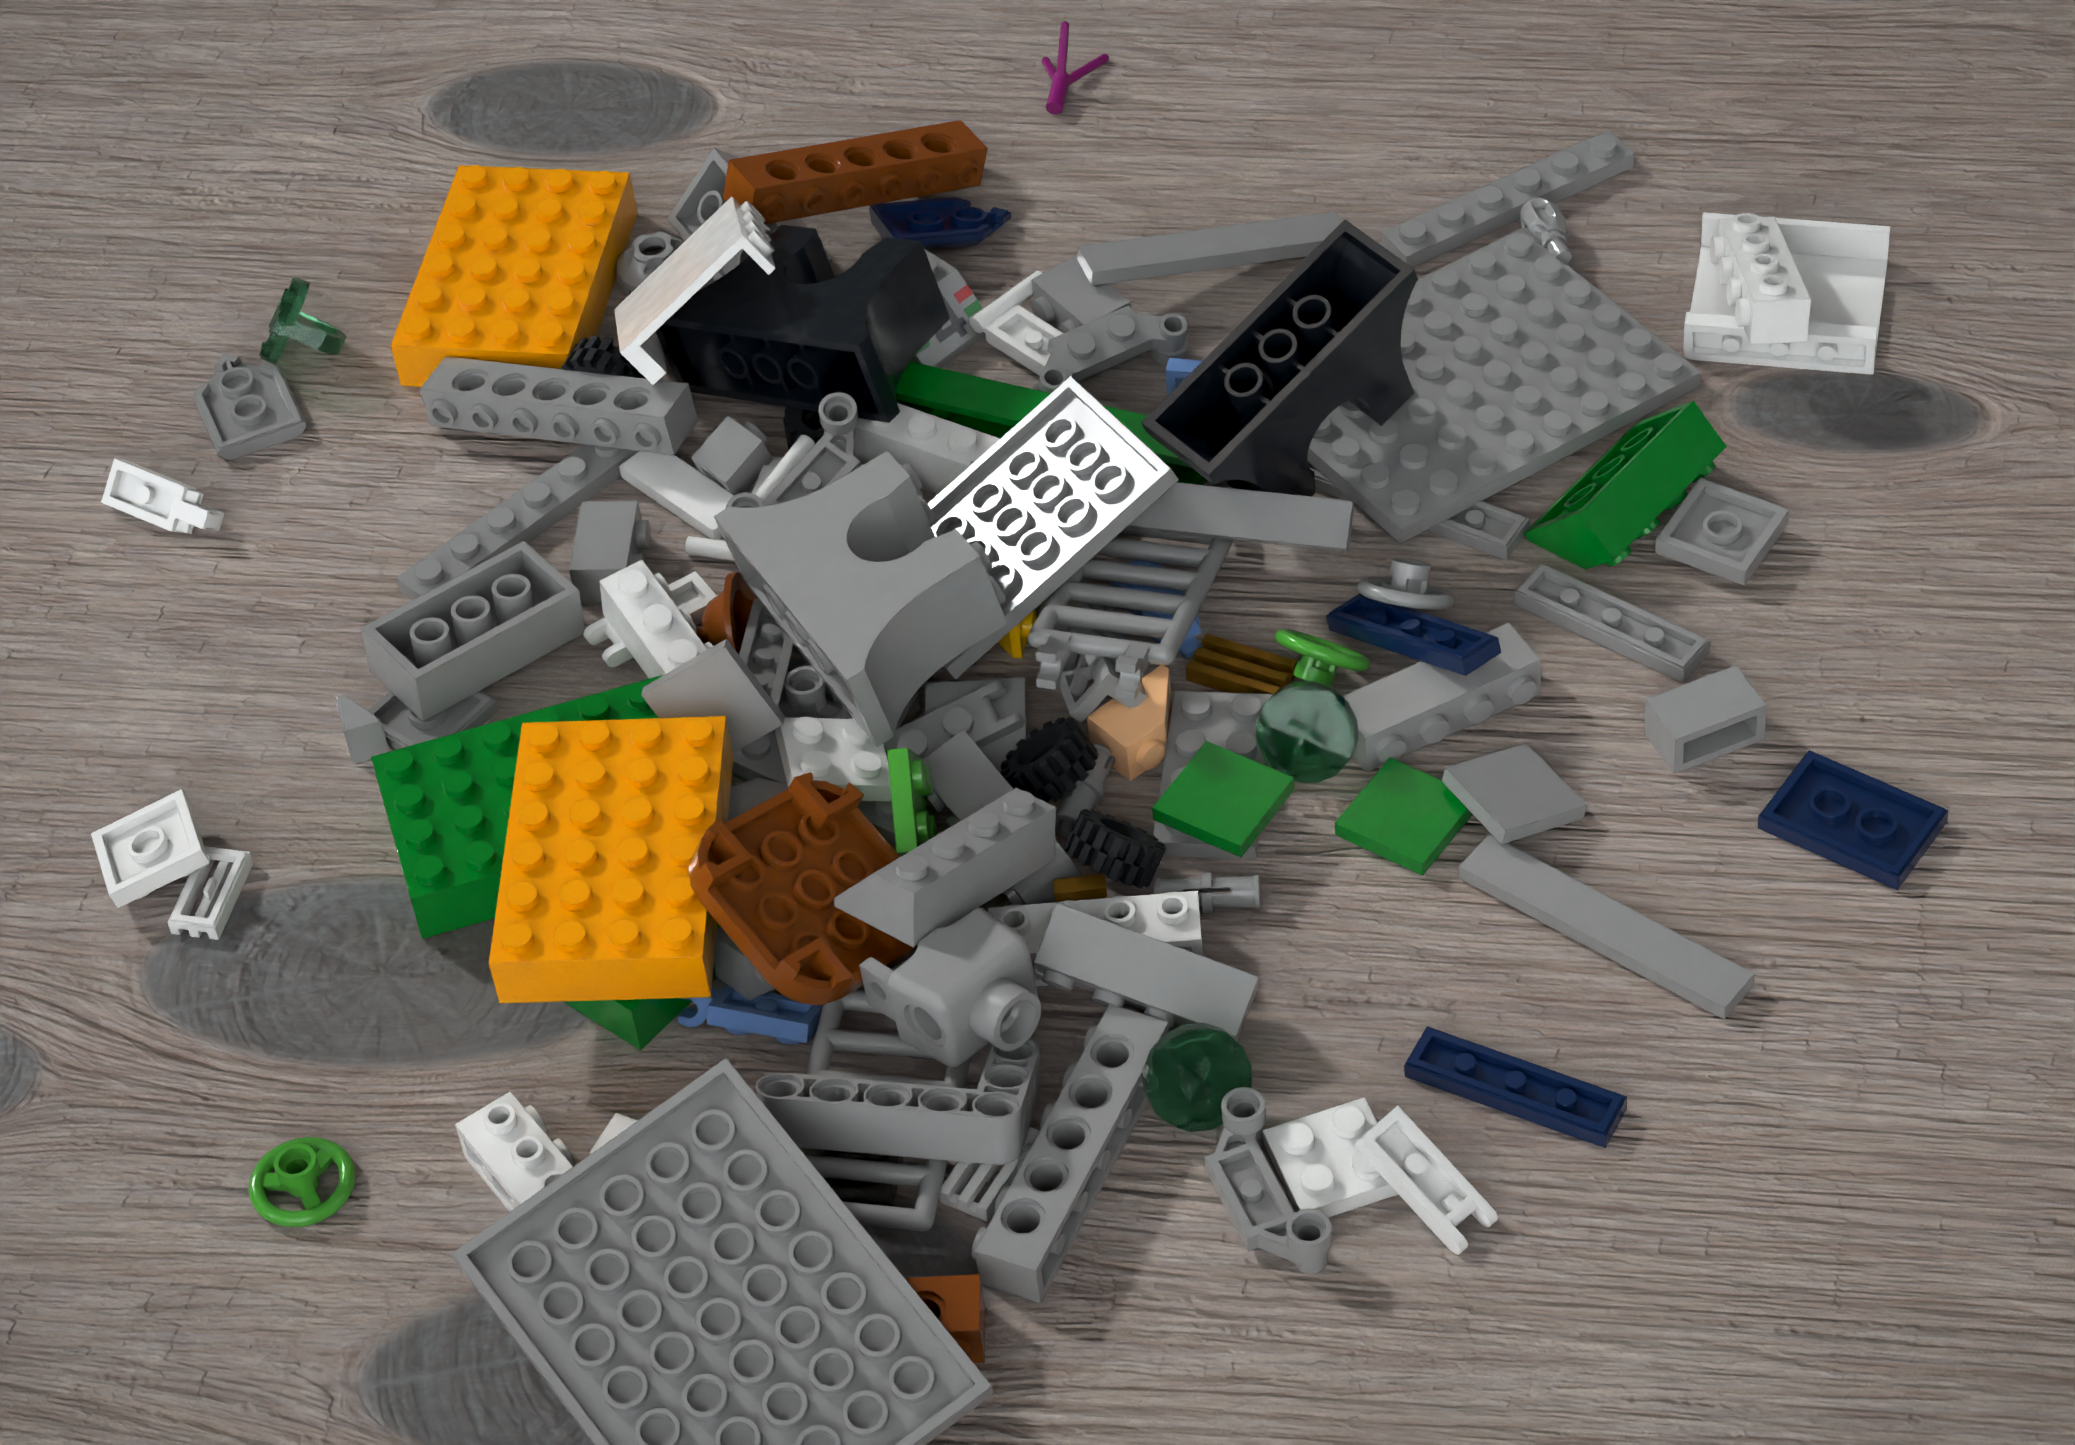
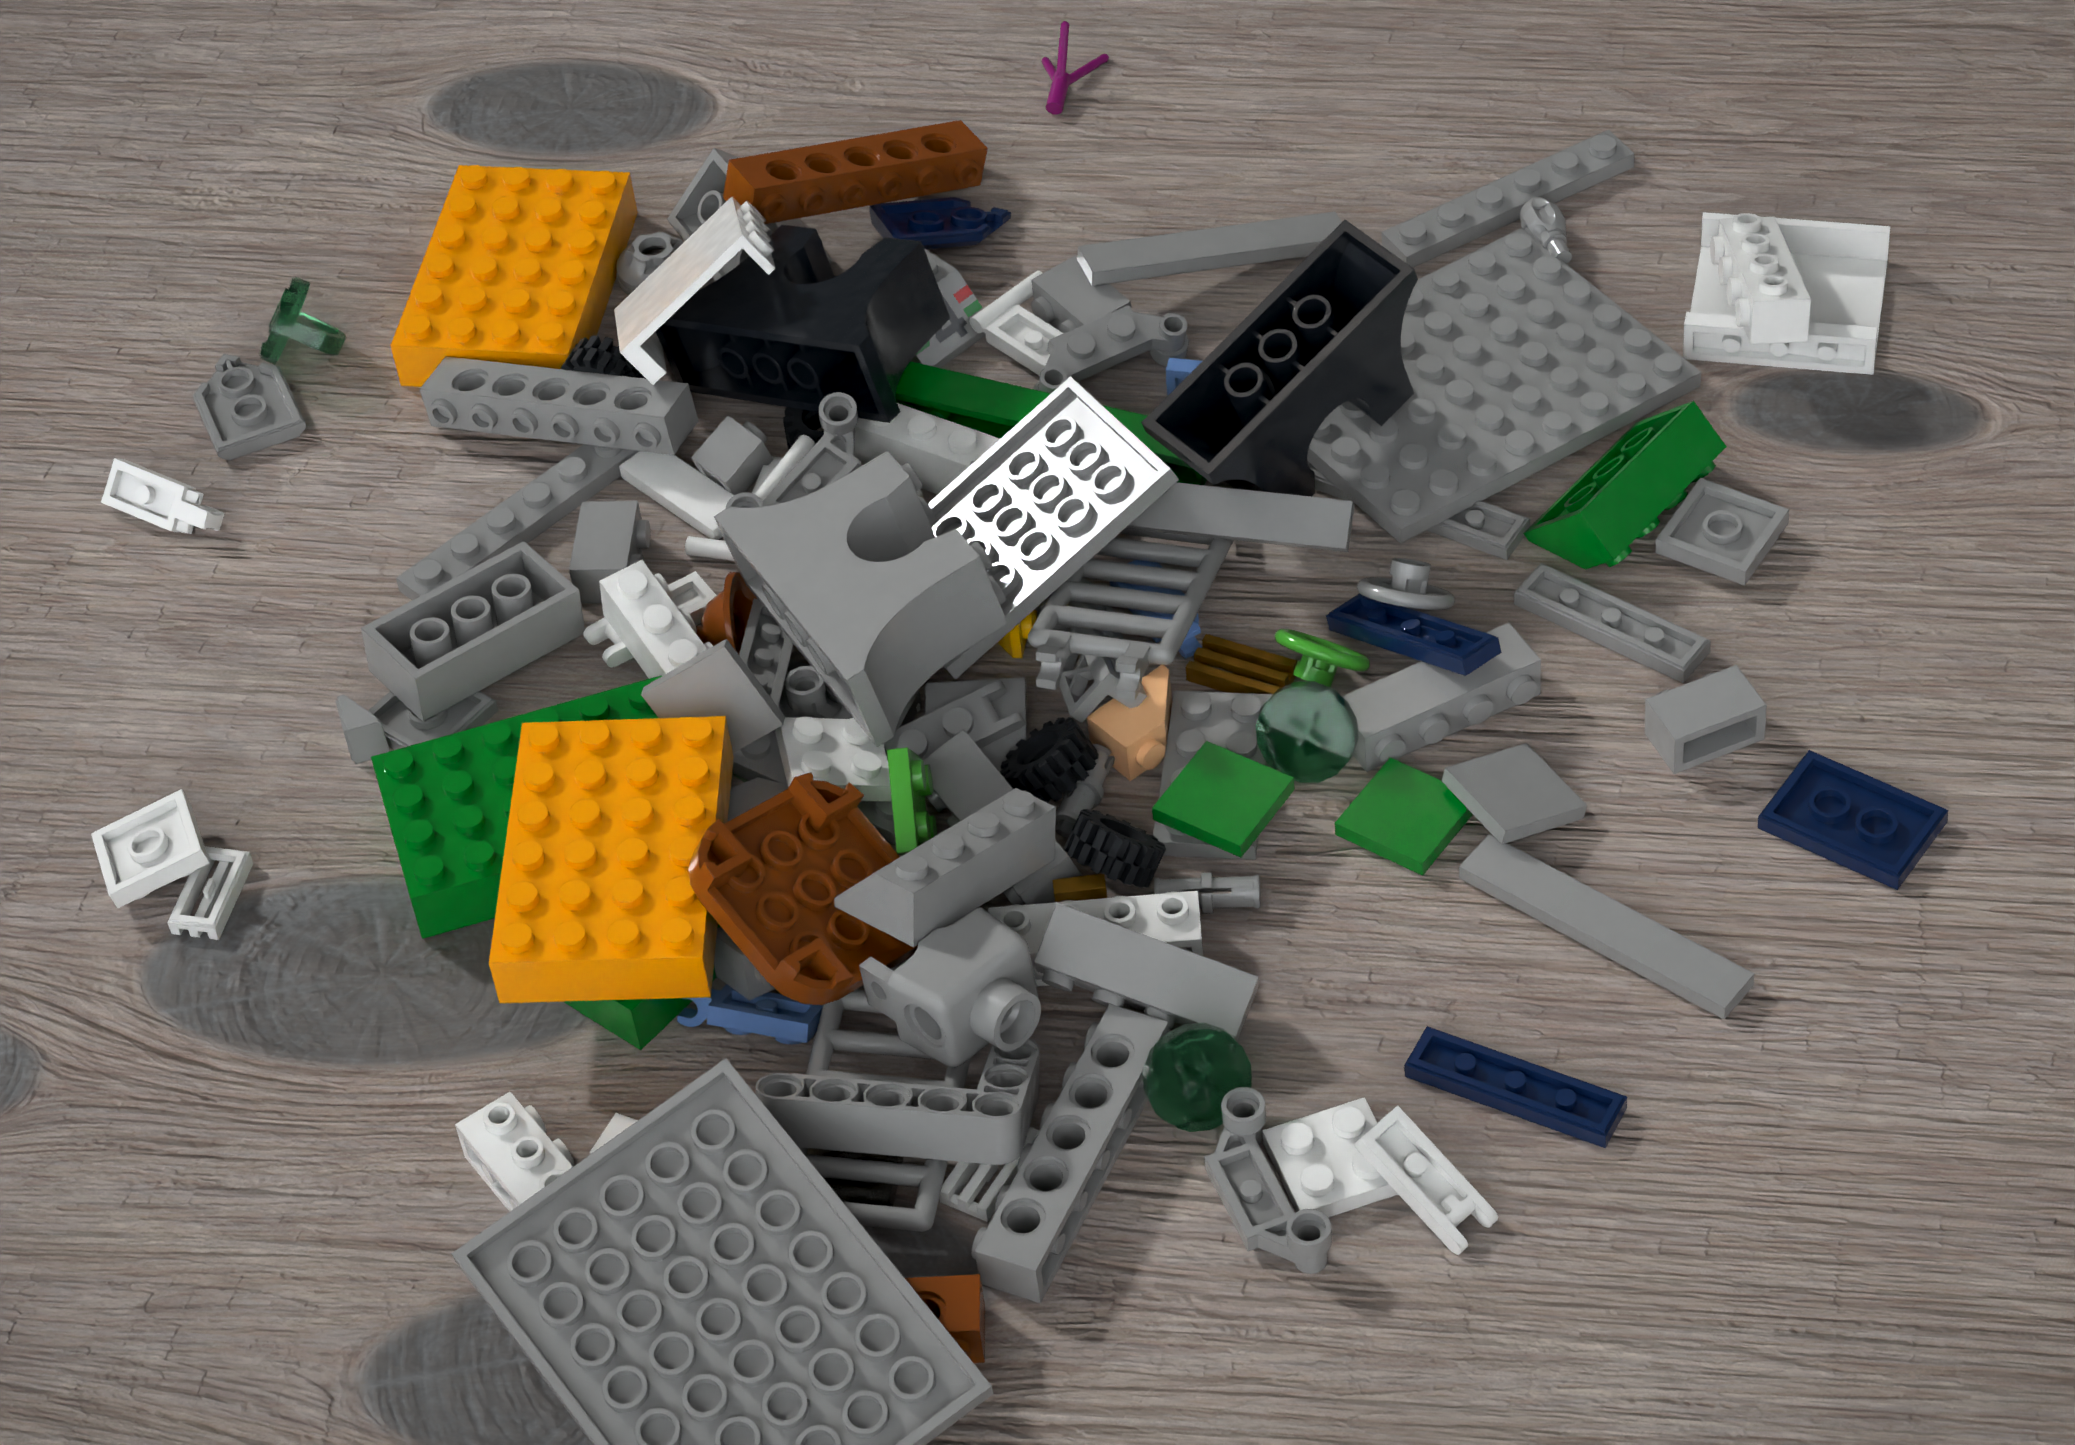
(297, 1170): bright green piece -> none

